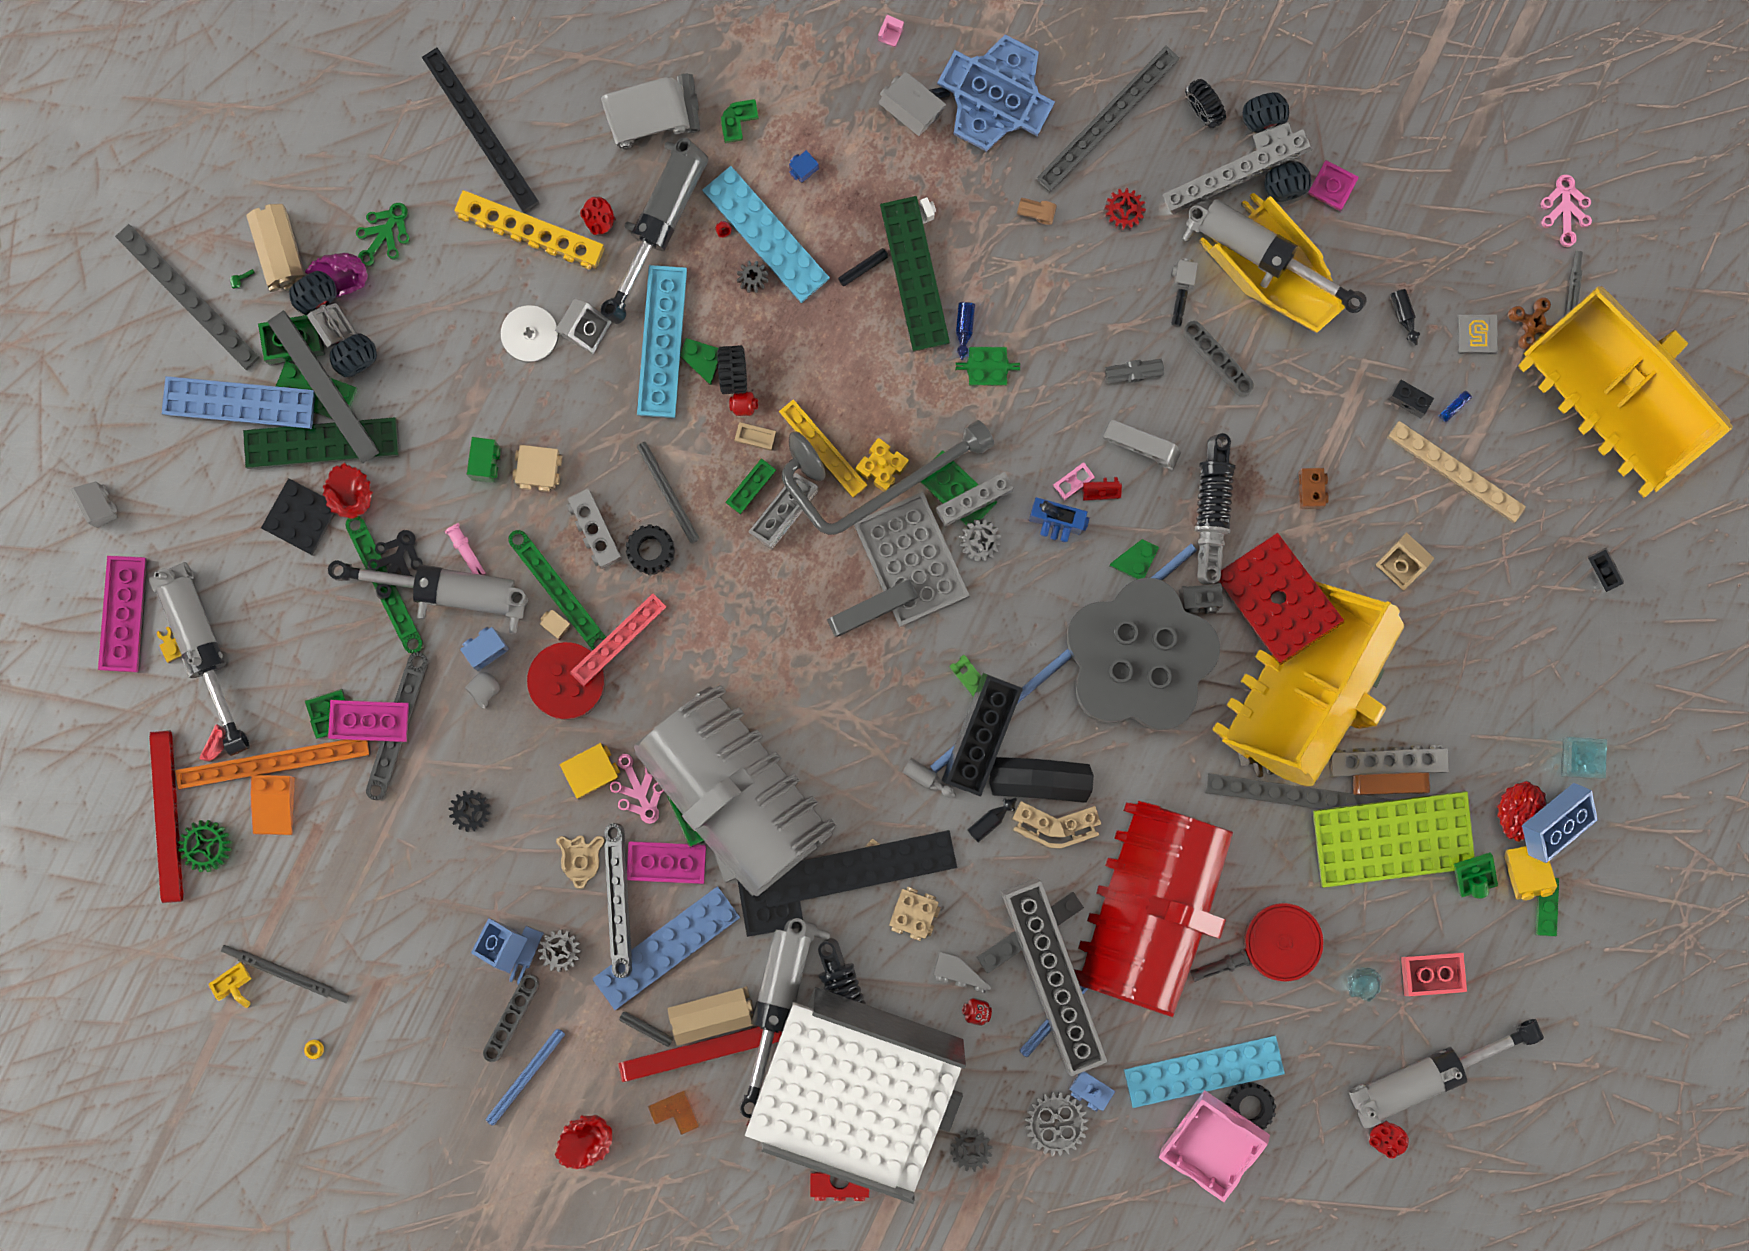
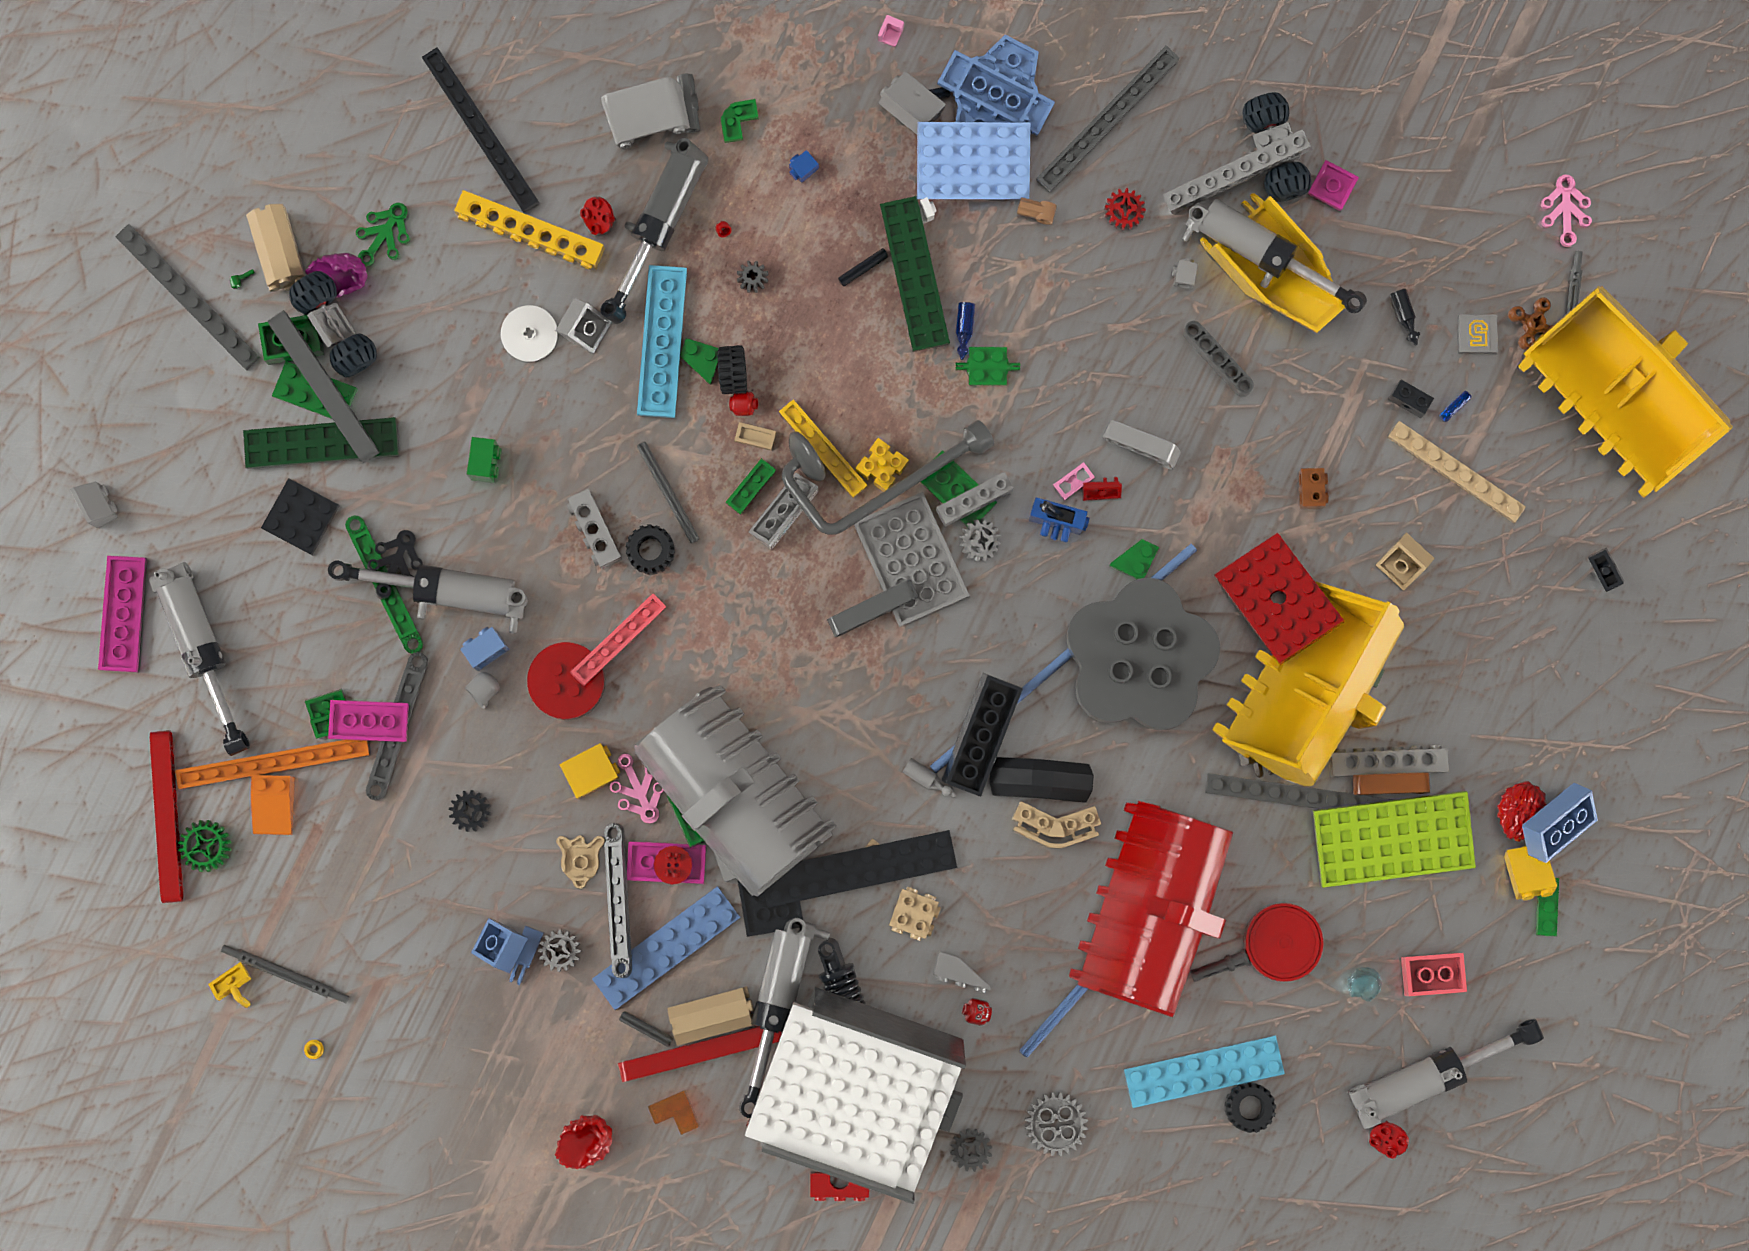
(169, 647): yellow plate -> none
(214, 744): coral plate -> none
(238, 402): medium blue plate -> none
(347, 491): red hair -> none
(461, 543): bright pink pin -> none
(503, 1024): dark grey beam -> none
(525, 1076): medium blue axle -> none
(537, 468): tan brick -> none
(555, 624): tan brick -> none
(557, 589): green plate -> none
(673, 874): none -> red plate
(765, 234): medium azure plate -> none
(970, 678): bright green plate -> none
(973, 160): none -> light blue plate
(991, 820): black wheel -> none
(1010, 944): dark grey brick -> none
(1054, 976): light grey brick -> none
(1091, 1090): medium blue brick -> none
(1134, 371): dark grey piece -> none
(1179, 307): black axle -> none
(1201, 598): dark grey hinge -> none
(1205, 103): black gear -> none
(1213, 507): black piece -> none
(1214, 1146): bright pink tile -> none
(1476, 876): green plate -> none
(1584, 758): clear light blue brick -> none

